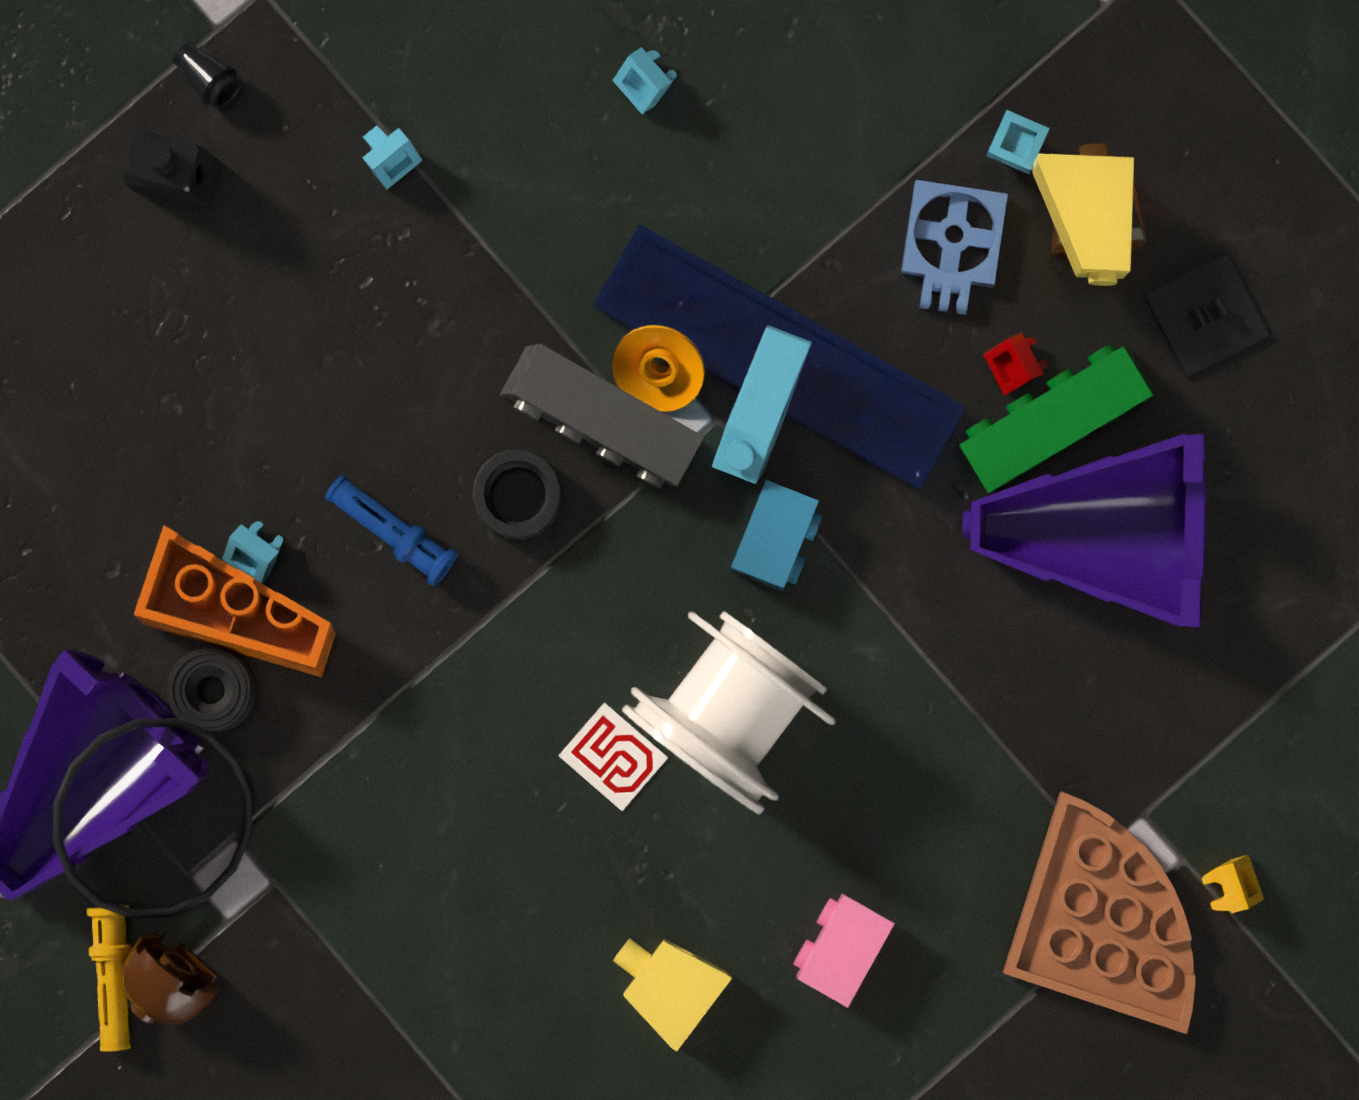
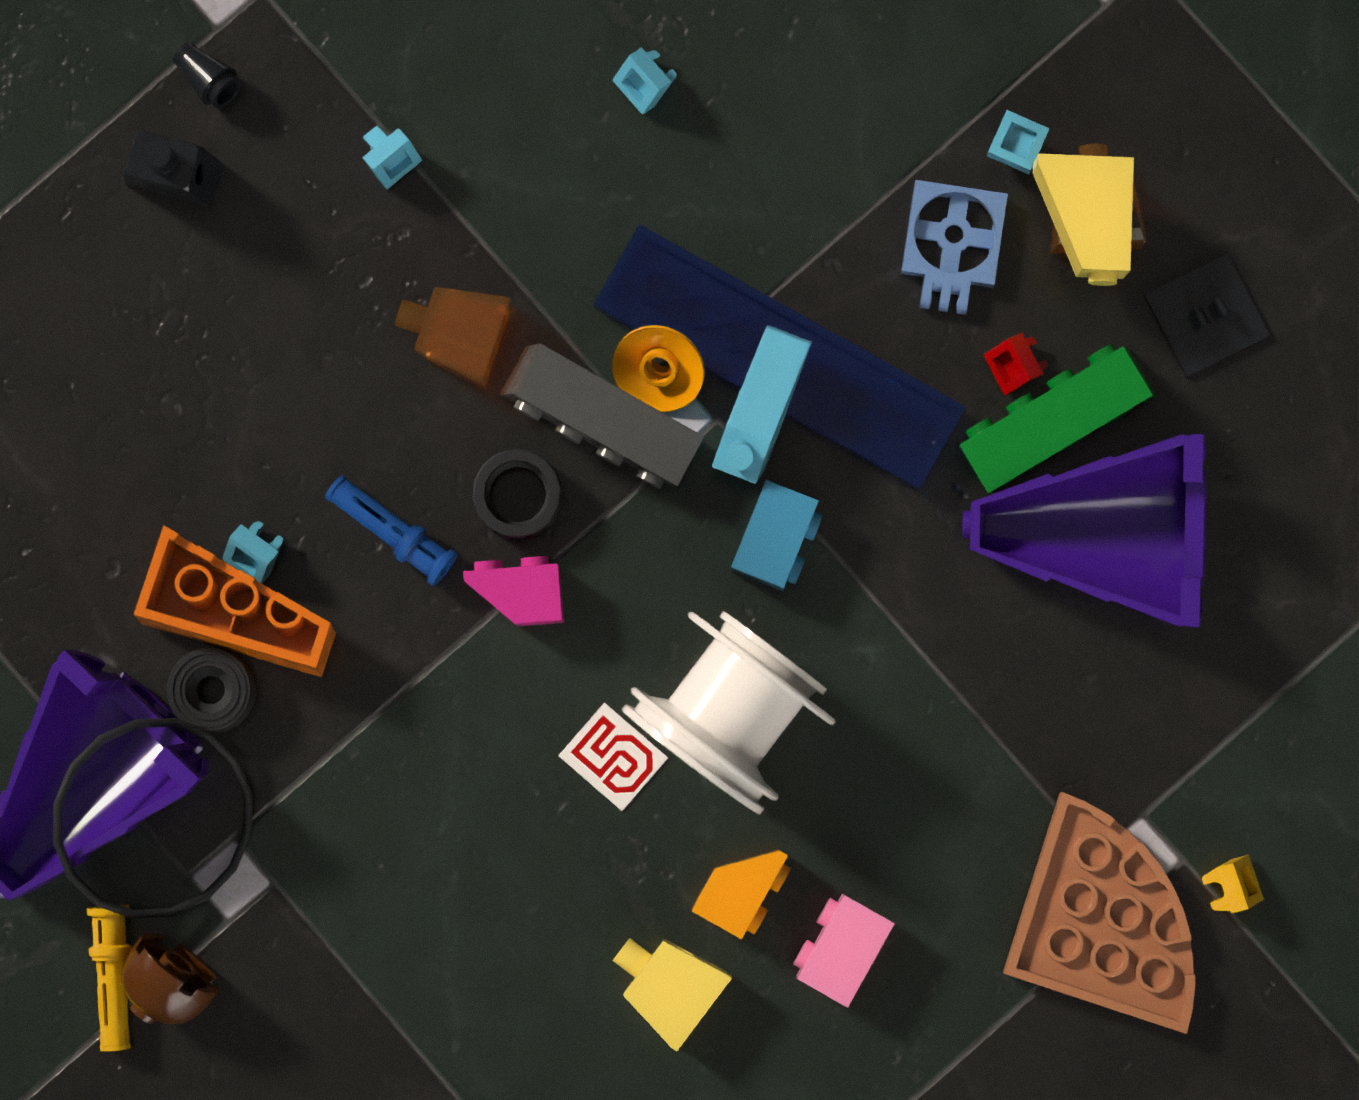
(458, 331): none -> clear orange torso
(523, 593): none -> dark pink slope
(737, 890): none -> light orange slope

